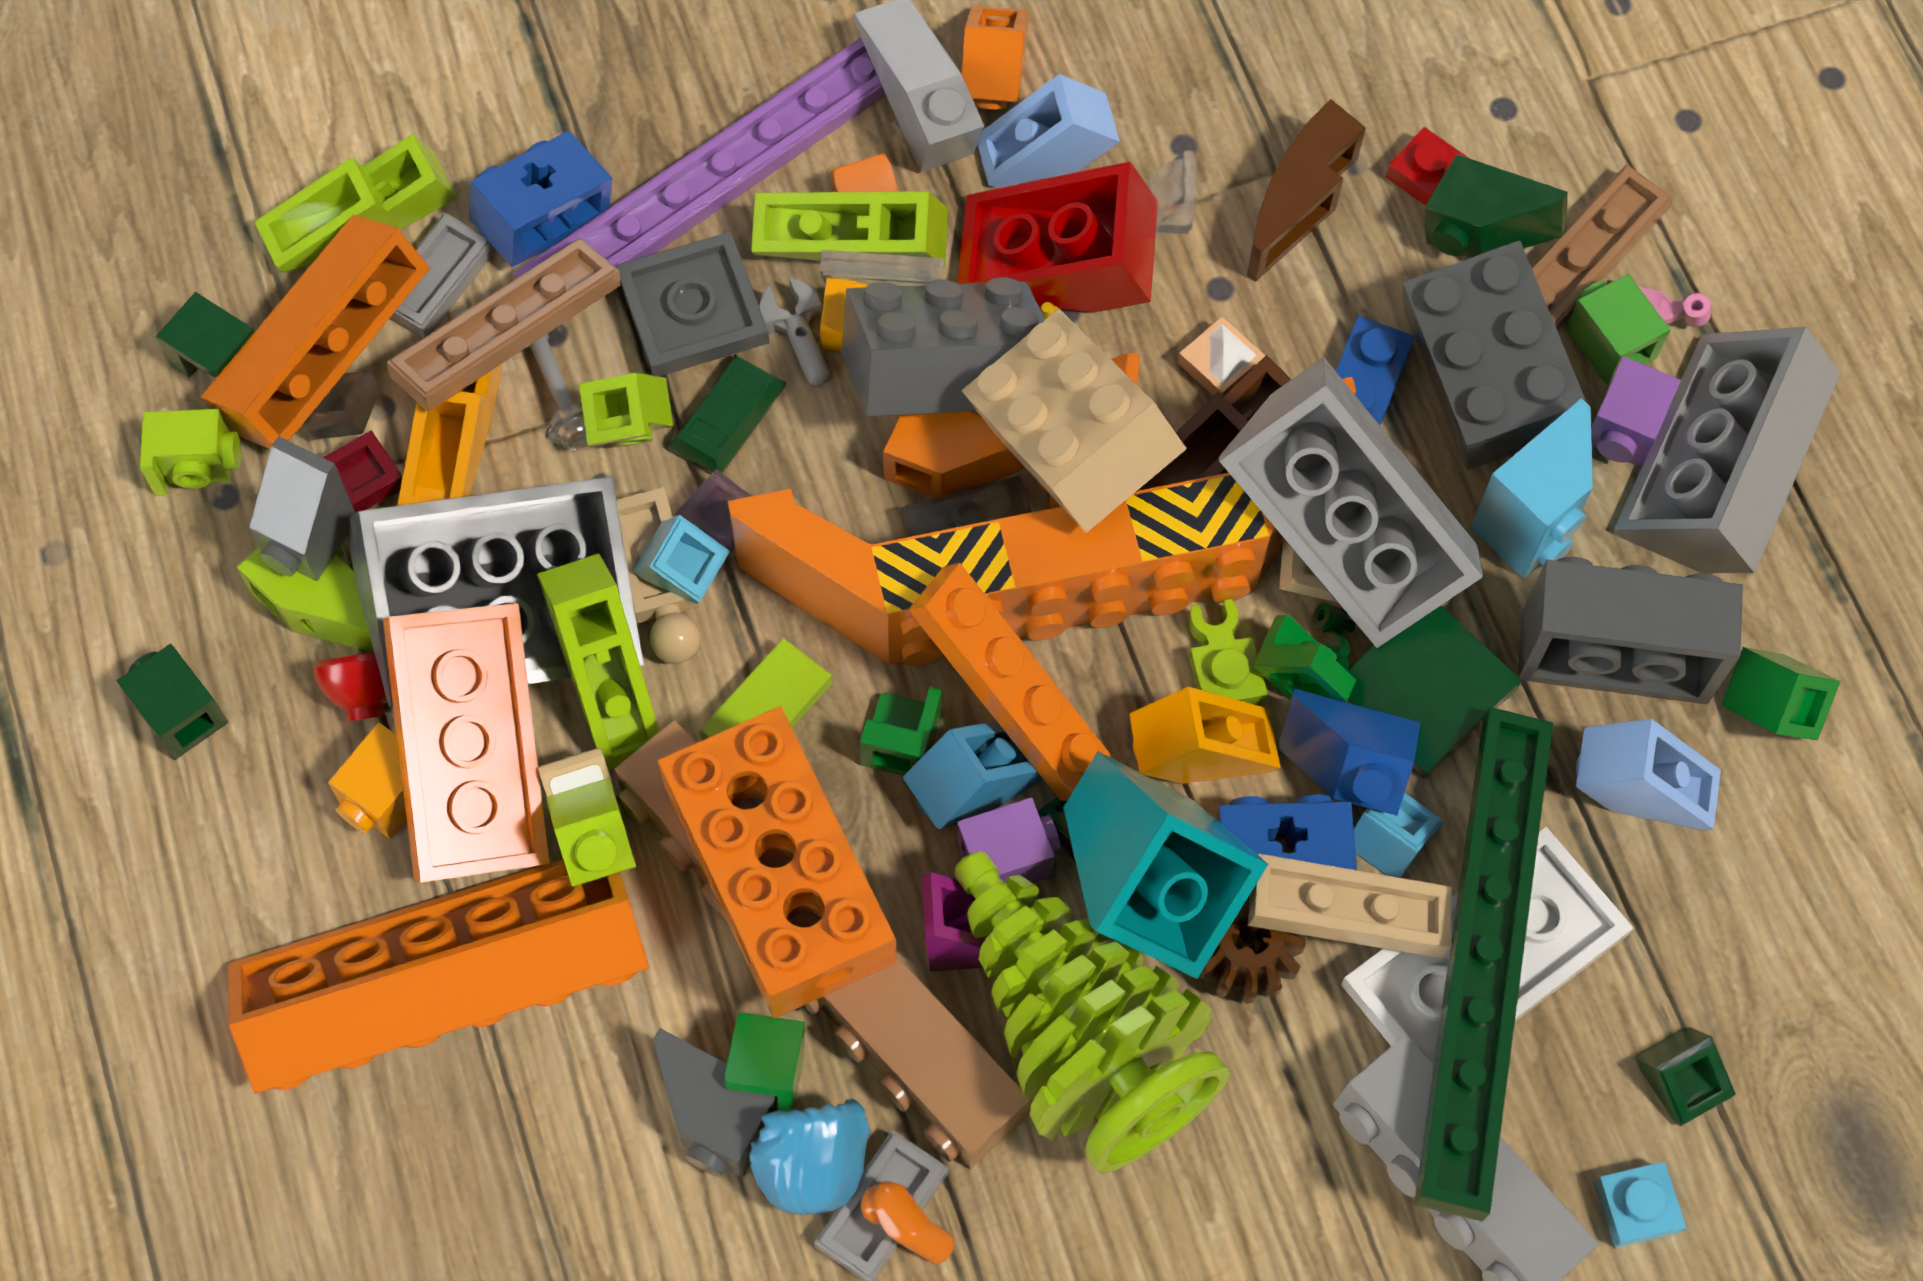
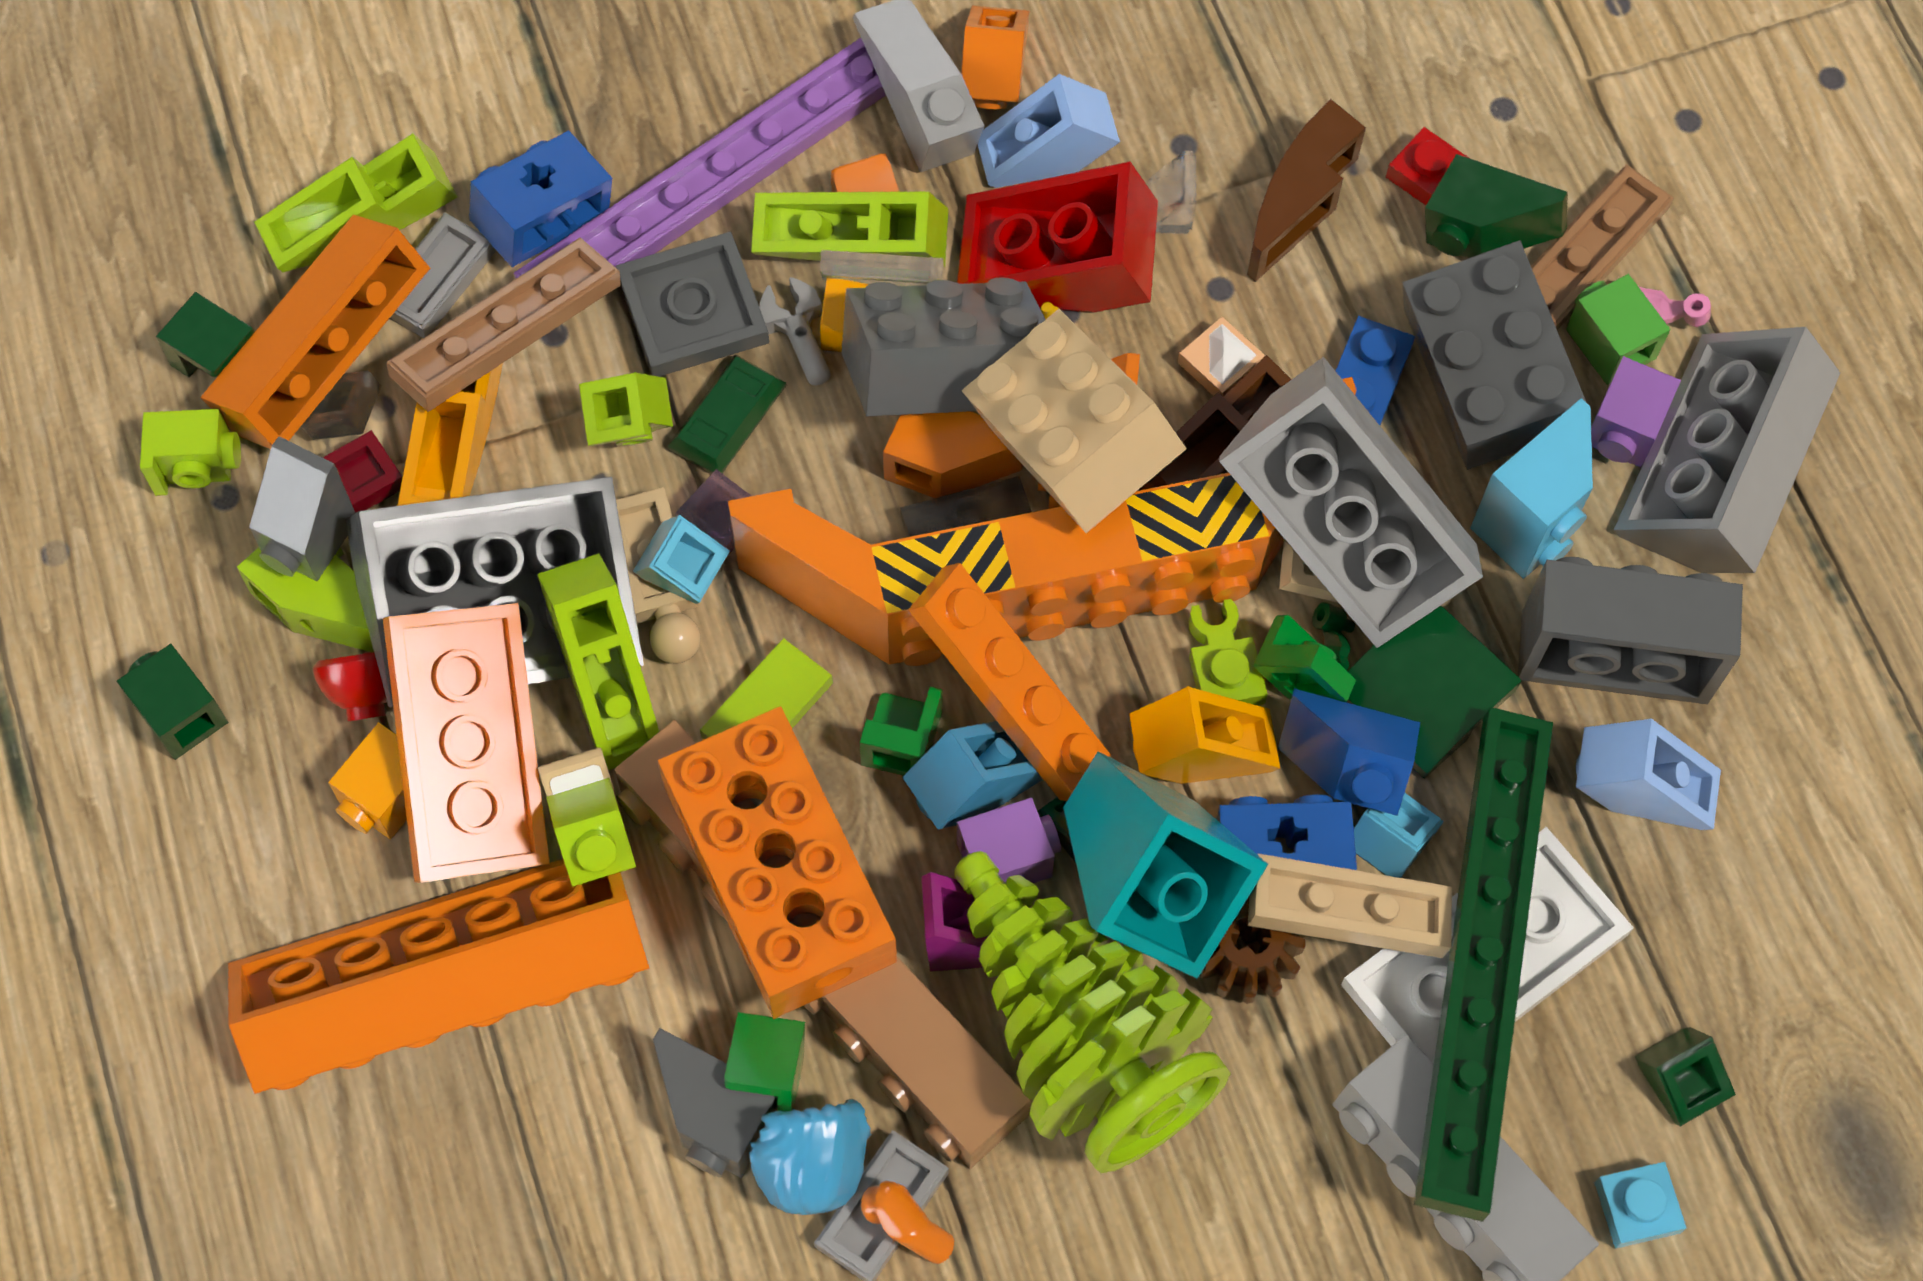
(568, 423): piece -> none
(1780, 693): green panel -> none

